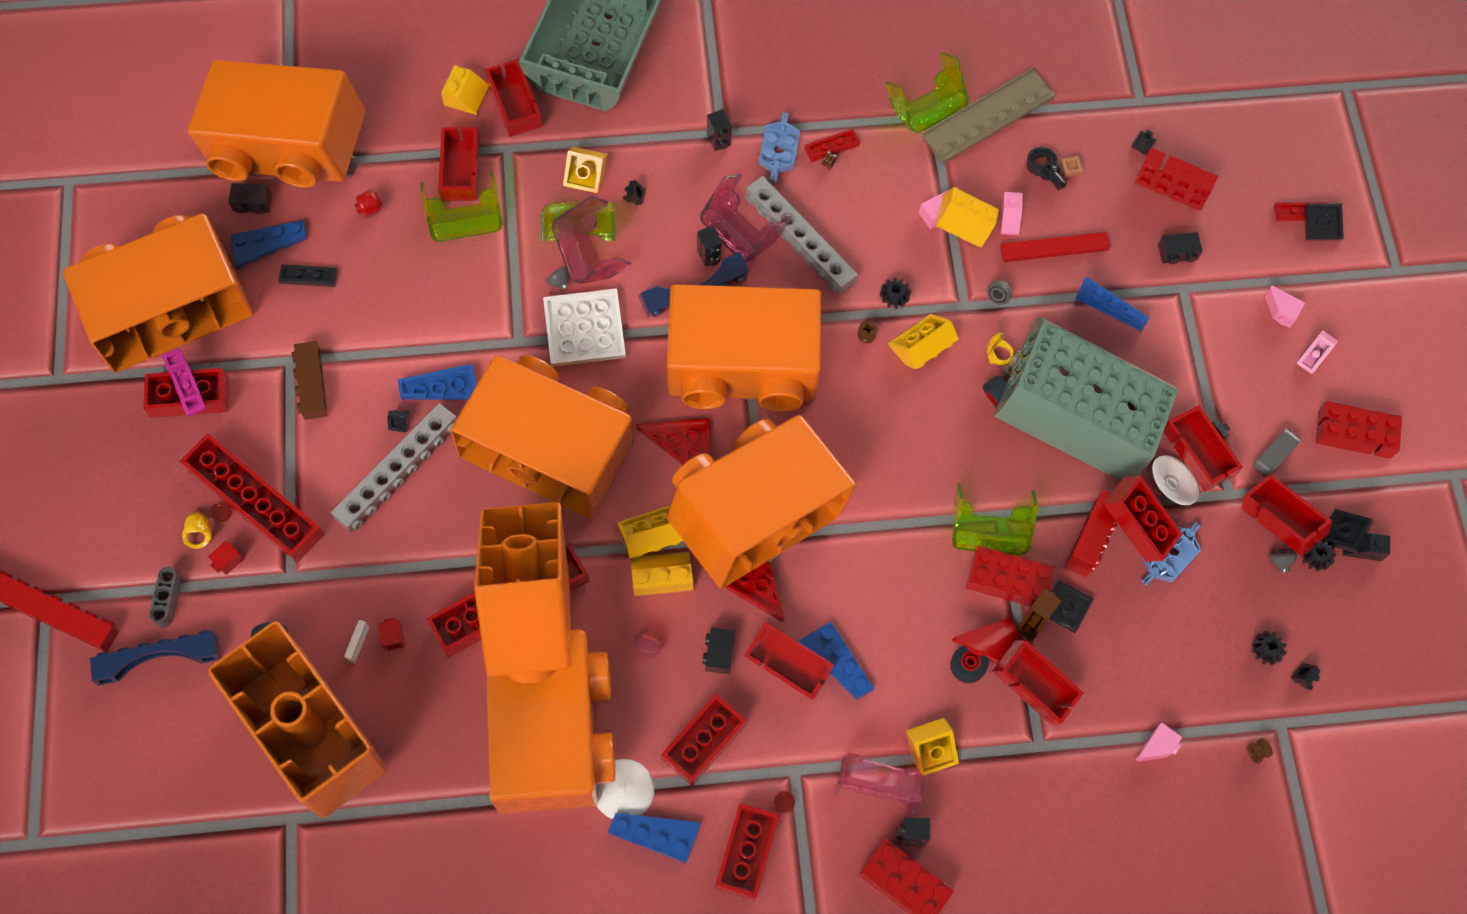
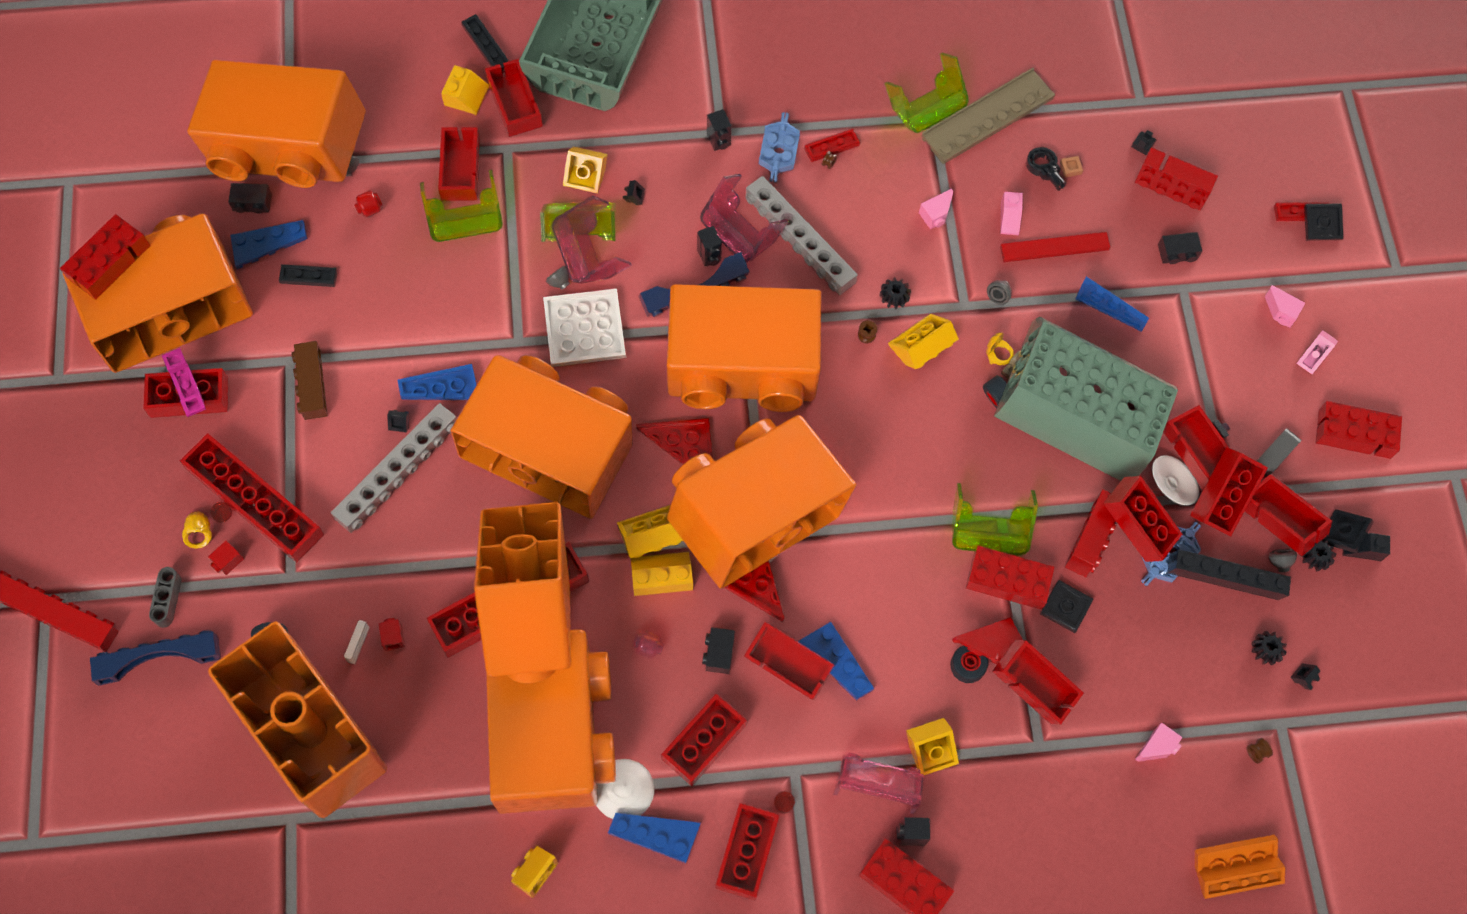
(105, 256): none -> red piece
(484, 41): none -> black plate
(534, 871): none -> yellow slope
(966, 216): yellow slope -> none
(1039, 614): reddish brown brick -> none
(1228, 491): none -> red brick
(1229, 575): none -> black brick
(1239, 866): none -> orange slope

